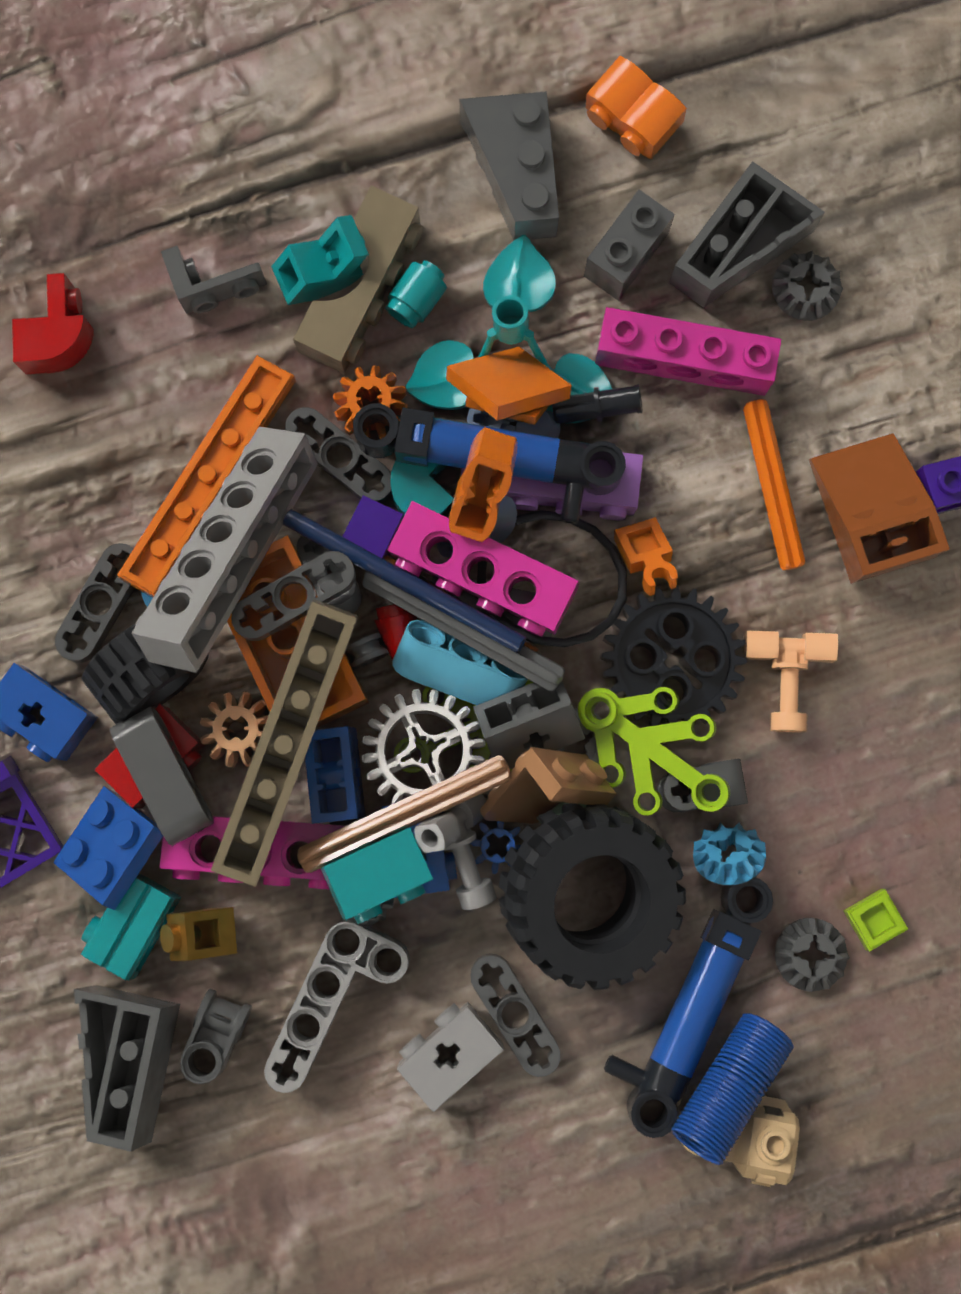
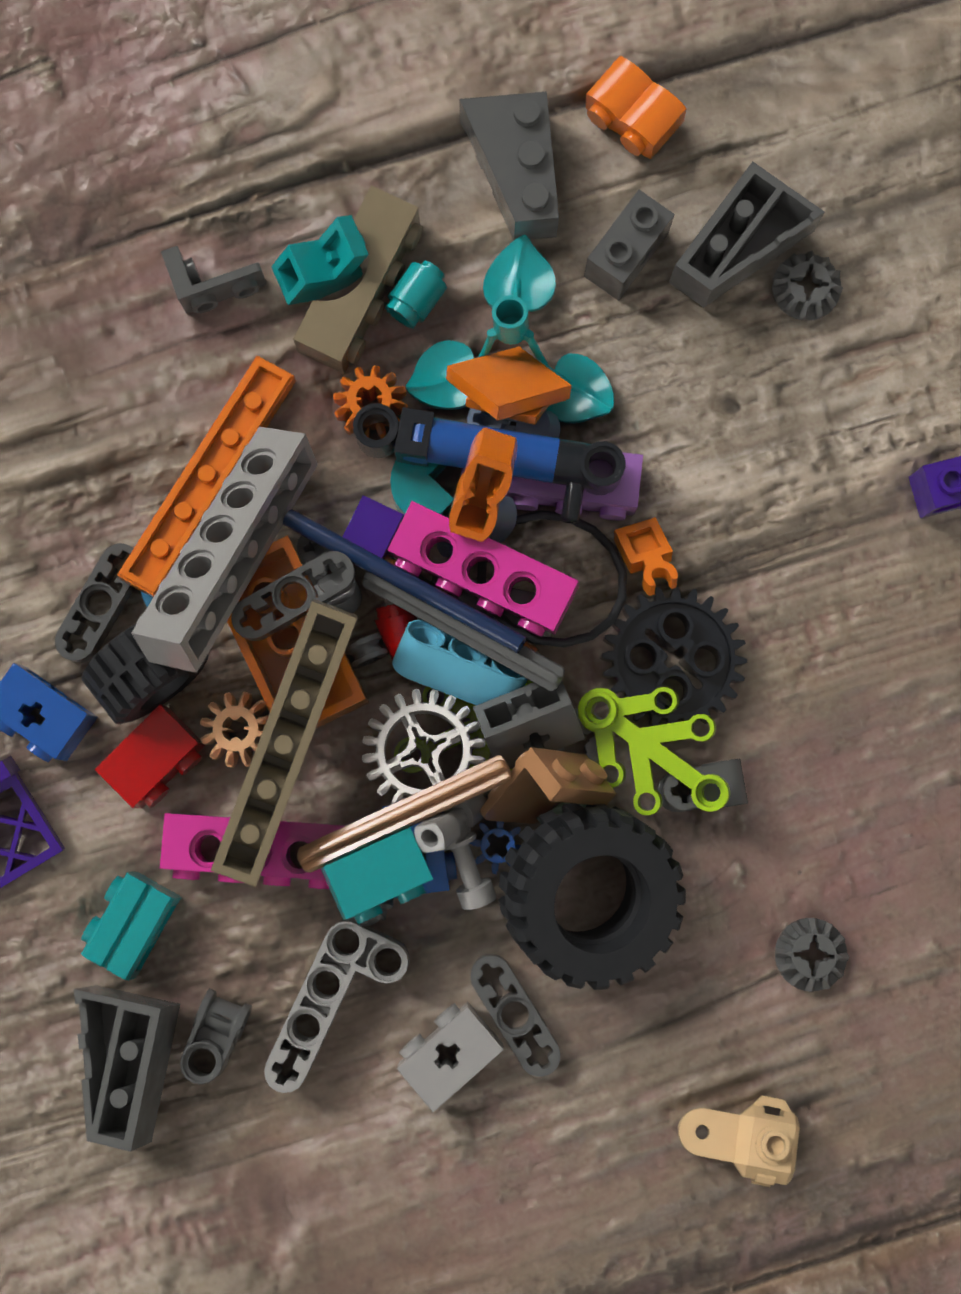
(56, 340): red brick -> none
(109, 848): blue plate -> none
(161, 775): dark grey beam -> none
(199, 934): pearl gold brick -> none
(334, 775): blue brick -> none
(372, 468): dark grey beam -> none
(599, 404): black axle -> none
(687, 351): dark pink brick -> none
(724, 947): piece -> none
(731, 1094): blue piece -> none
(740, 866): dark azure gear -> none
(774, 484): orange axle -> none
(790, 657): light nougat bar -> none
(875, 920): lime tile -> none
(877, 508): dark orange slope -> none

